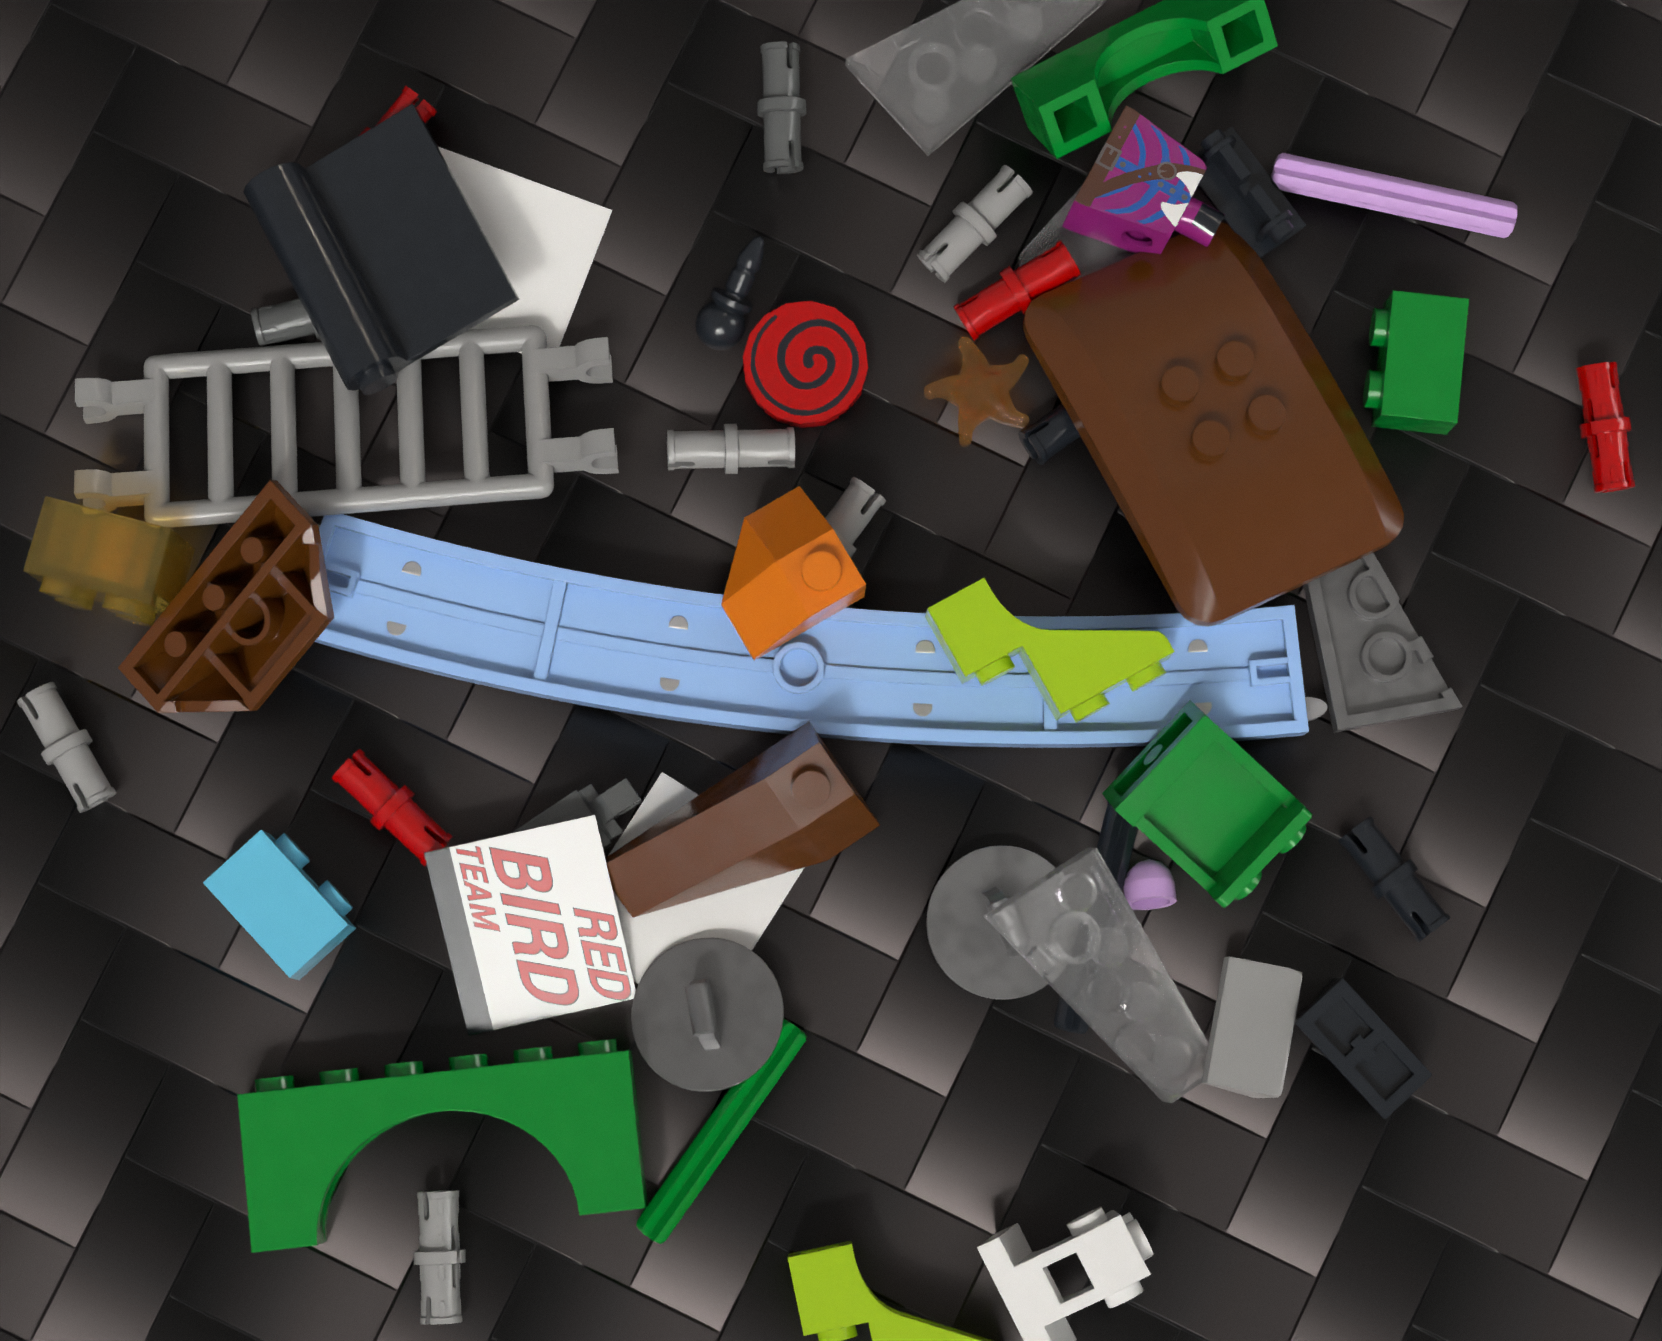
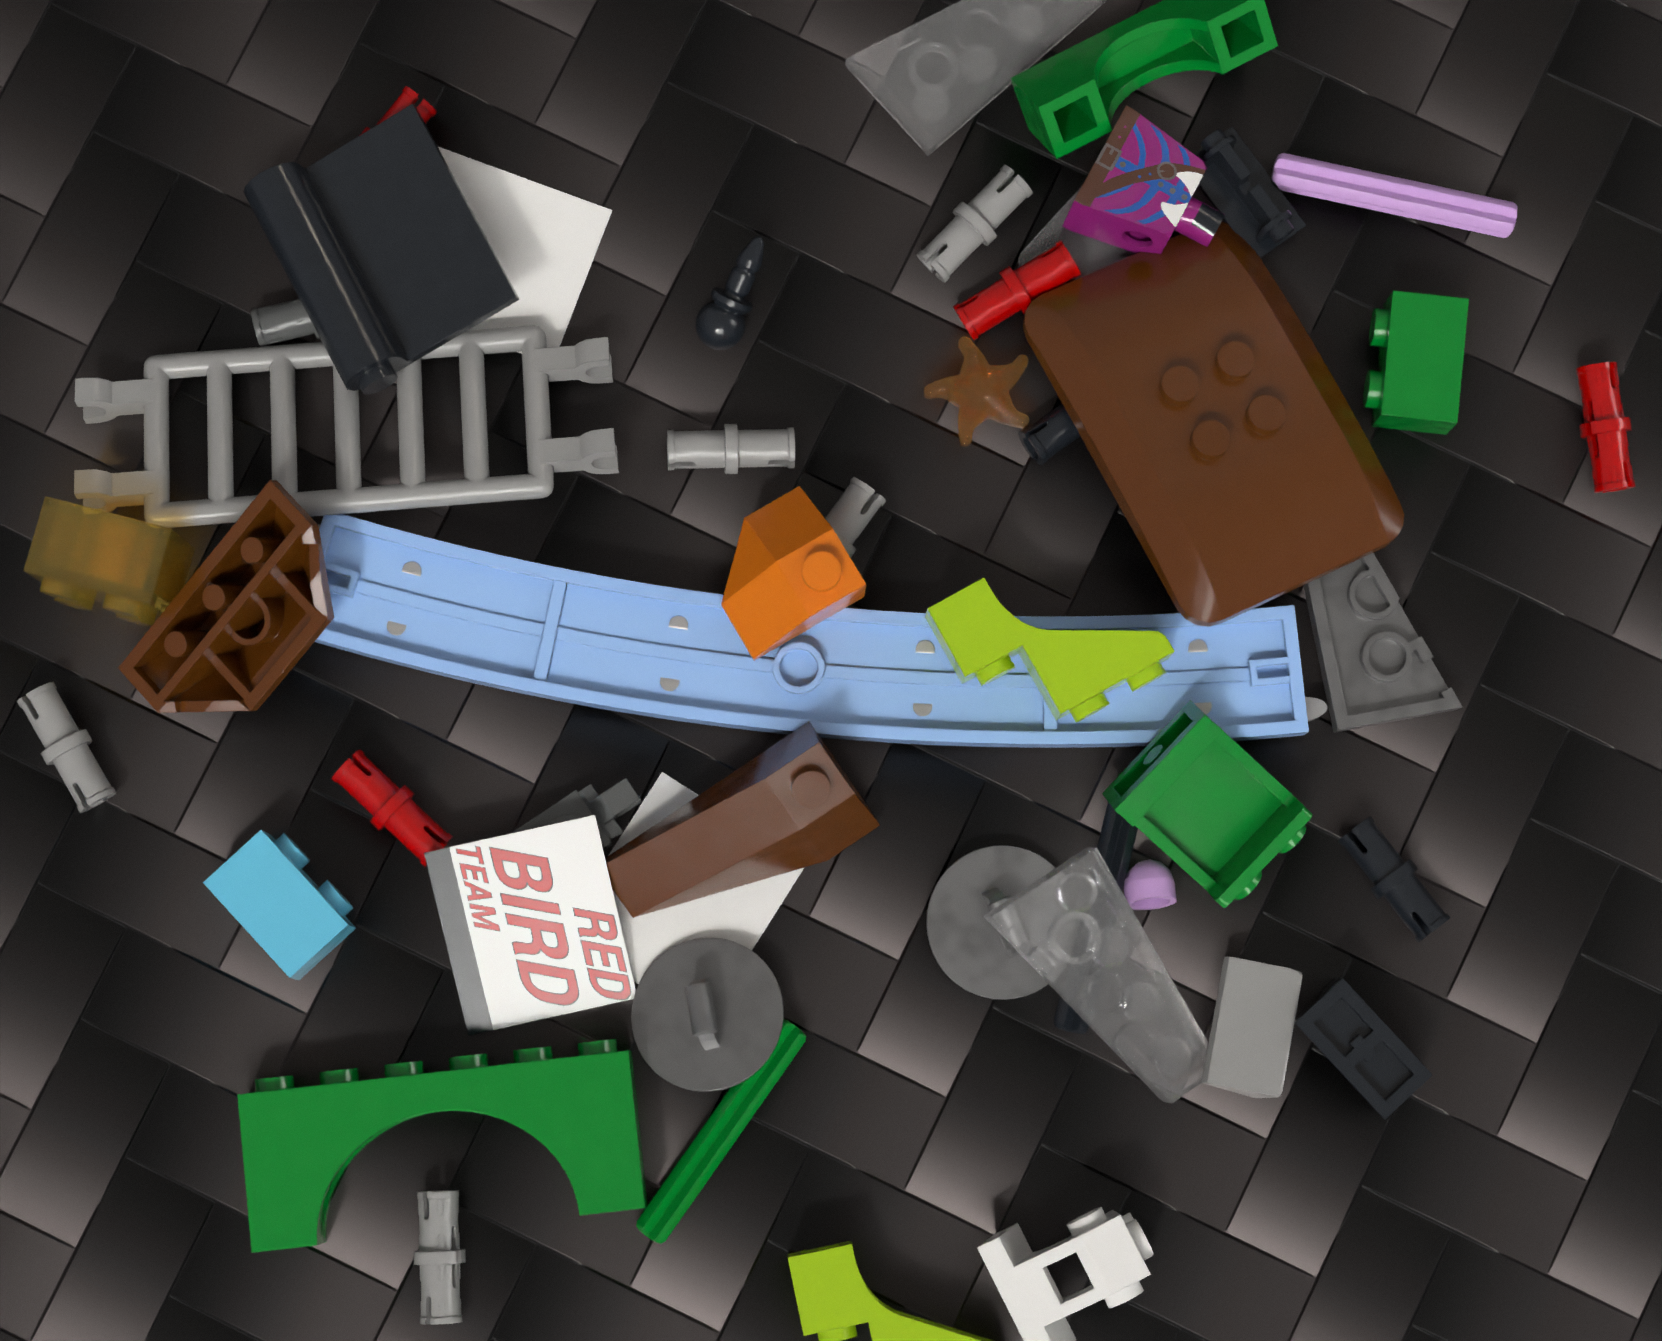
(781, 107): dark grey pin -> none
(805, 364): red tile -> none

